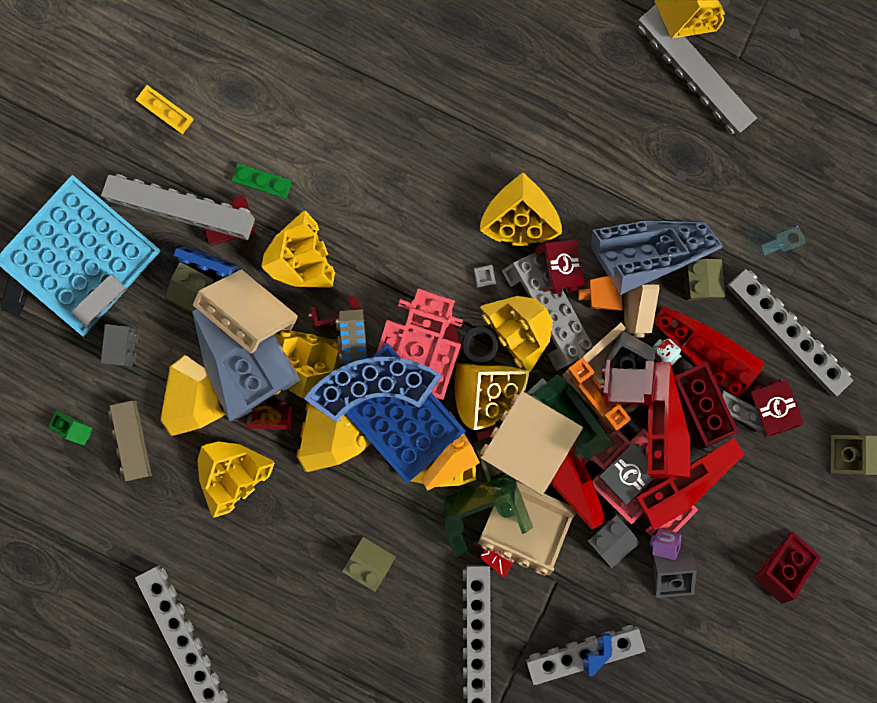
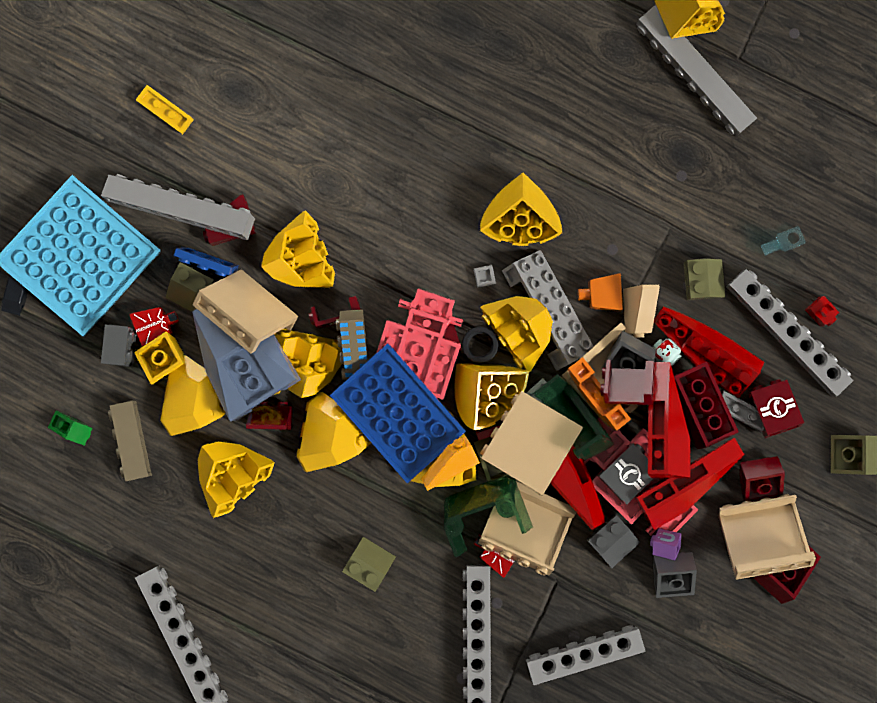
(98, 300): light grey beam -> none
(152, 323): none -> red torso
(160, 357): none -> yellow slope
(262, 181): green plate -> none
(372, 379): medium blue brick -> none
(563, 266): dark red panel -> none
(595, 661): blue slope -> none
(650, 249): sand blue wedge -> none
(762, 479): none -> dark red slope
(765, 537): none -> tan panel
(822, 311): none -> red brick

